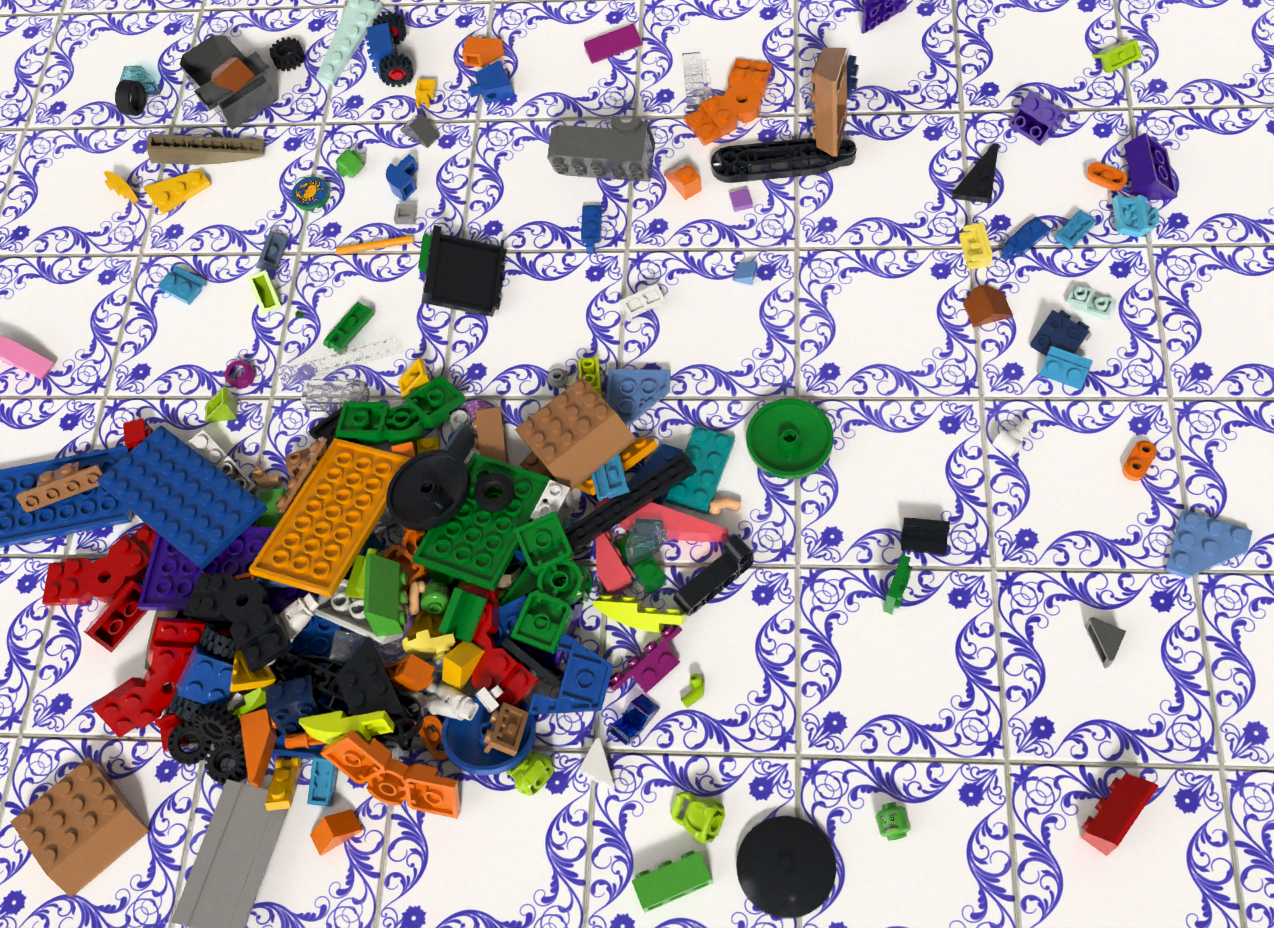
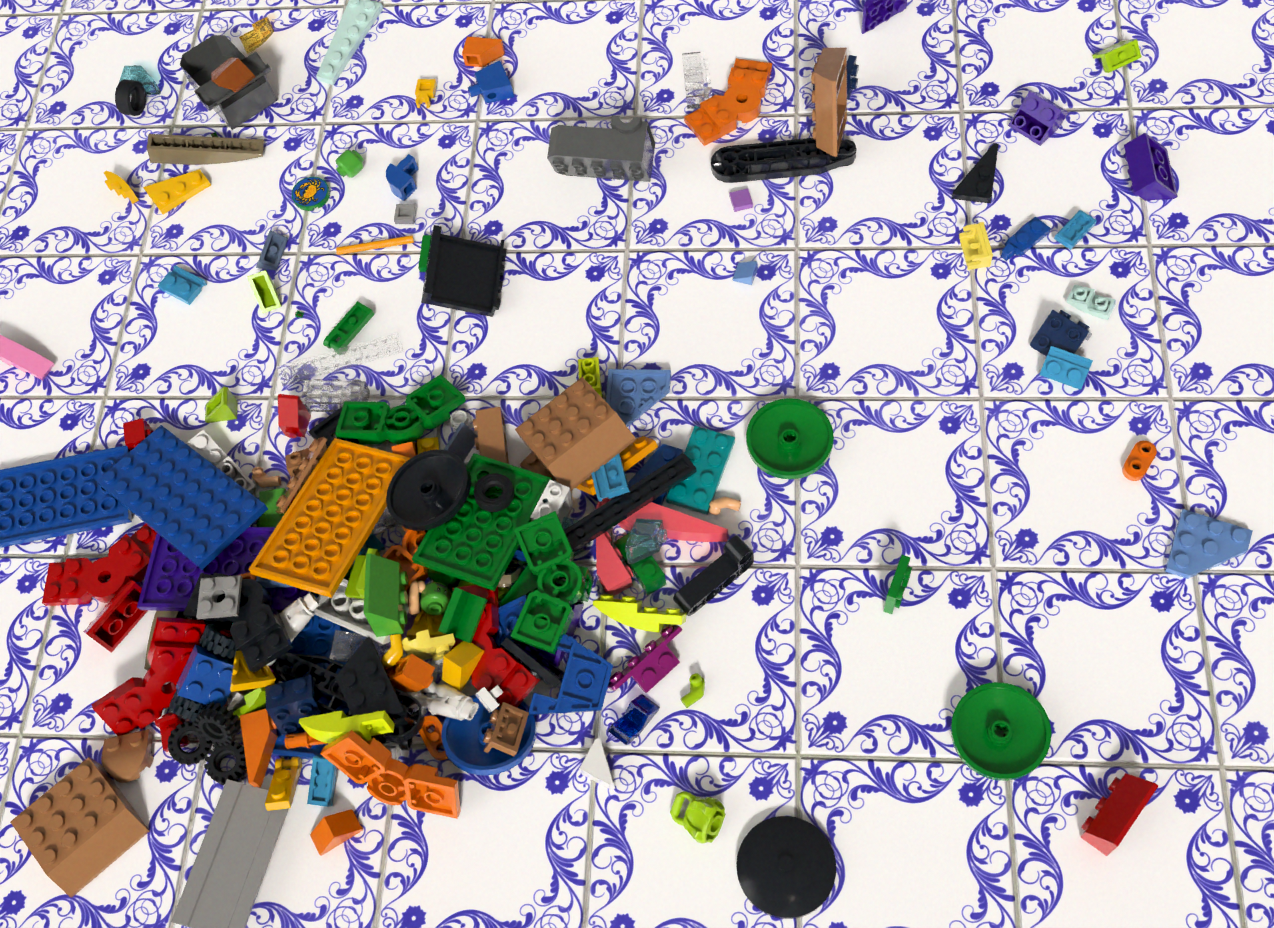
(59, 484): medium nougat bracket -> none
(127, 755): none -> medium nougat slope
(211, 589): none -> light grey piece
(247, 377): magenta piece -> none
(255, 38): none -> clear yellow slope
(291, 60): black tyre -> none
(292, 416): none -> slope
(381, 39): brick -> none
(395, 652): none -> yellow arm
(413, 378): yellow slope -> none
(420, 130): dark grey slope -> none
(475, 405): medium lavender tile -> none
(532, 773): lime piece -> none
(560, 382): light grey plate -> none
(591, 226): blue hinge -> none
(612, 43): magenta slope -> none
(642, 301): white hinge -> none
(671, 881): bright green brick -> none
(684, 180): orange slope -> none
(893, 821): bright green head -> none
(924, 536): black panel -> none
(986, 306): dark orange slope -> none
(1000, 731): none -> green dish
(1011, 441): white pin -> none
(1105, 639): dark grey slope -> none
(1106, 176): orange plate -> none
(1134, 216): medium azure slope -> none

